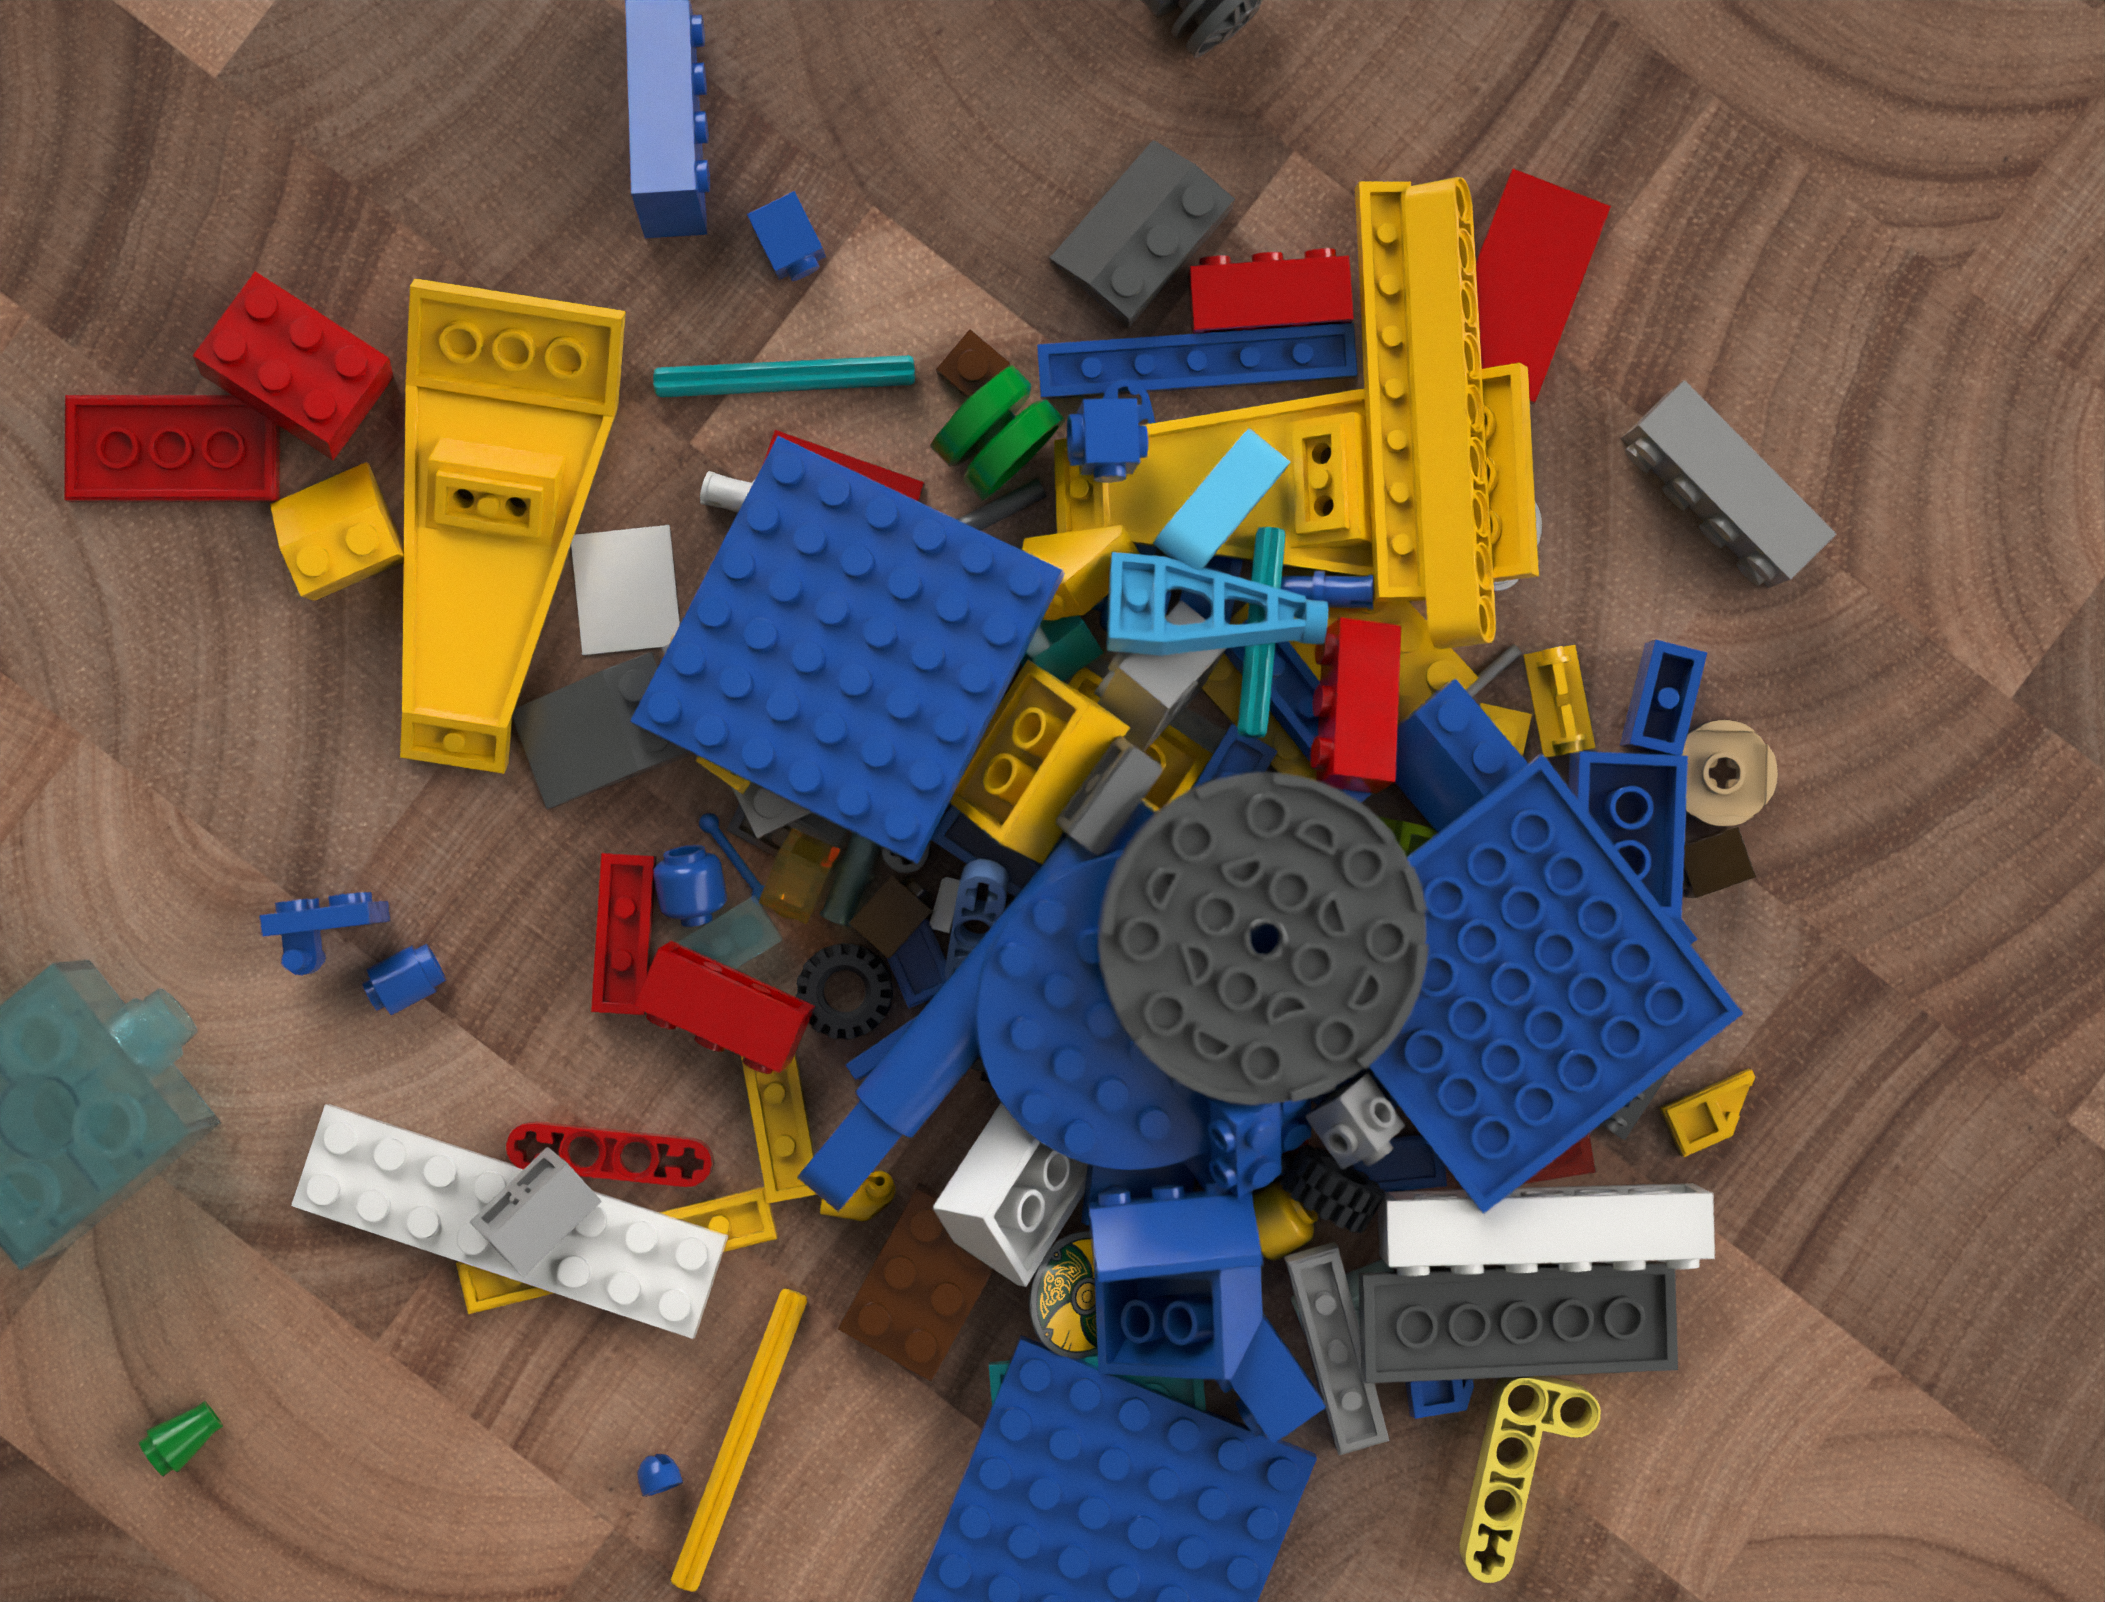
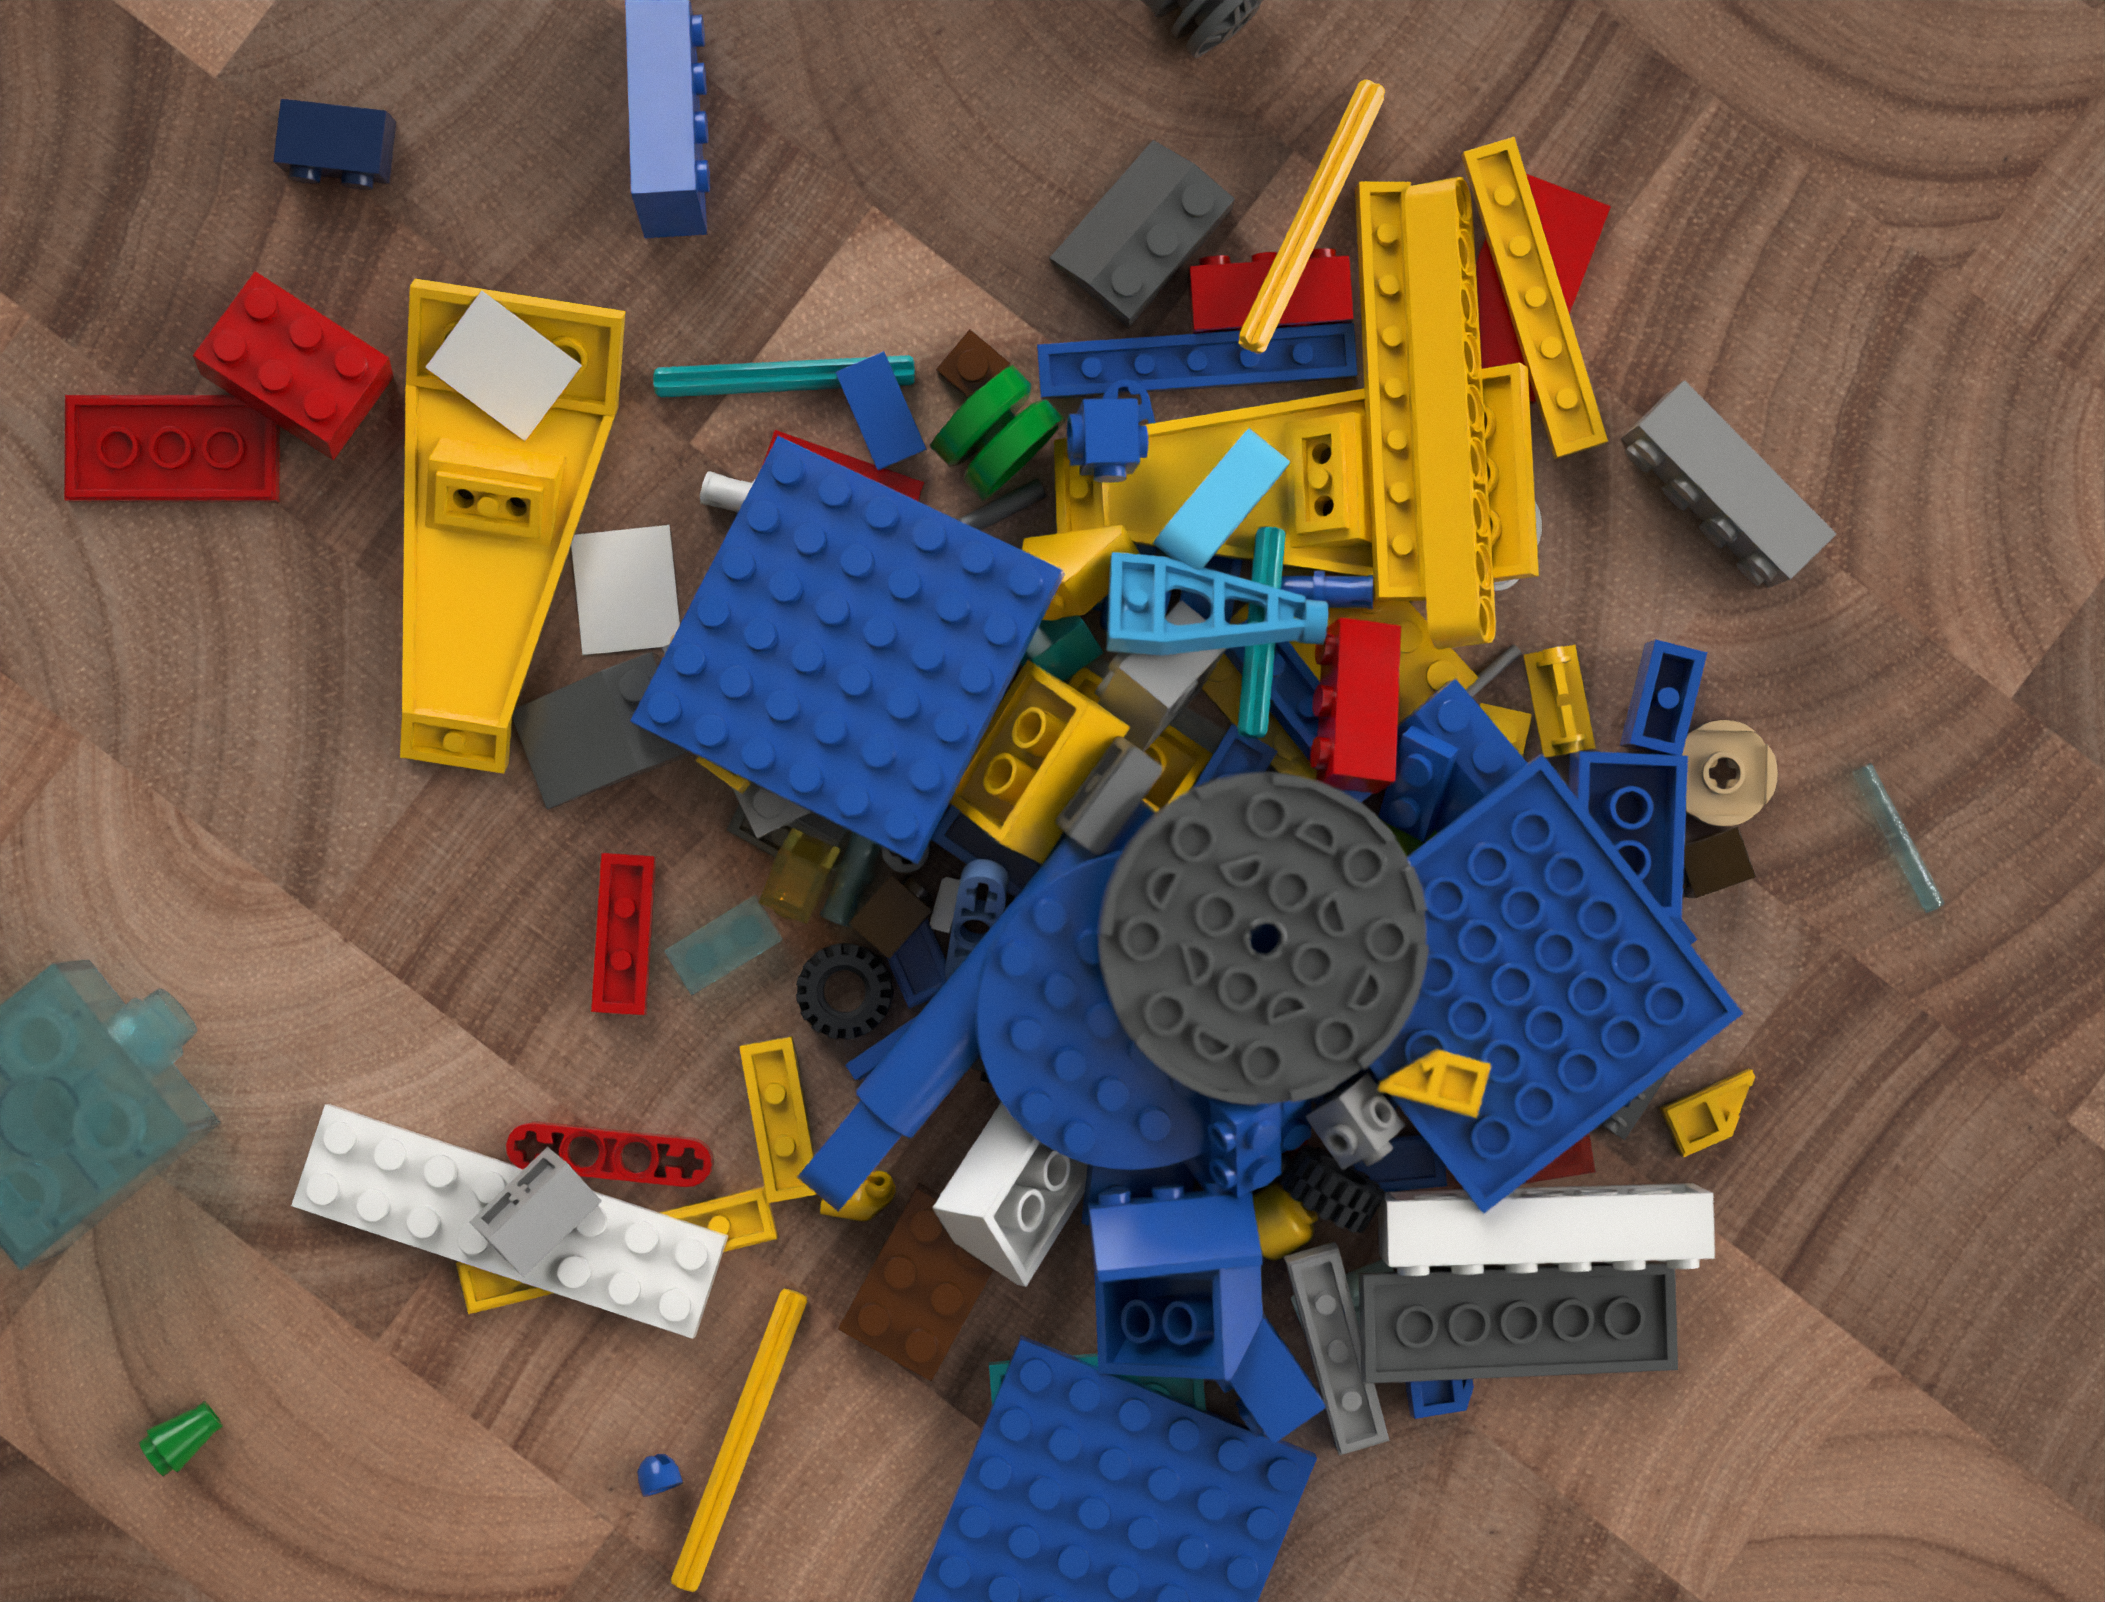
(302, 920): blue plate -> none
(334, 143): none -> dark blue brick
(337, 533): yellow slope -> none
(403, 979): blue brick -> none
(503, 365): none -> white sticker
(690, 885): blue head -> none
(710, 824): blue hinge -> none
(723, 1008): red brick -> none
(787, 237): blue brick -> none
(881, 410): none -> blue tile
(1064, 1298): shield -> none
(1311, 216): none -> yellow axle
(1420, 783): none -> blue plate
(1441, 1081): none -> yellow tile
(1515, 1475): light yellow beam -> none
(1534, 297): none -> yellow plate
(1898, 837): none -> clear light blue bar

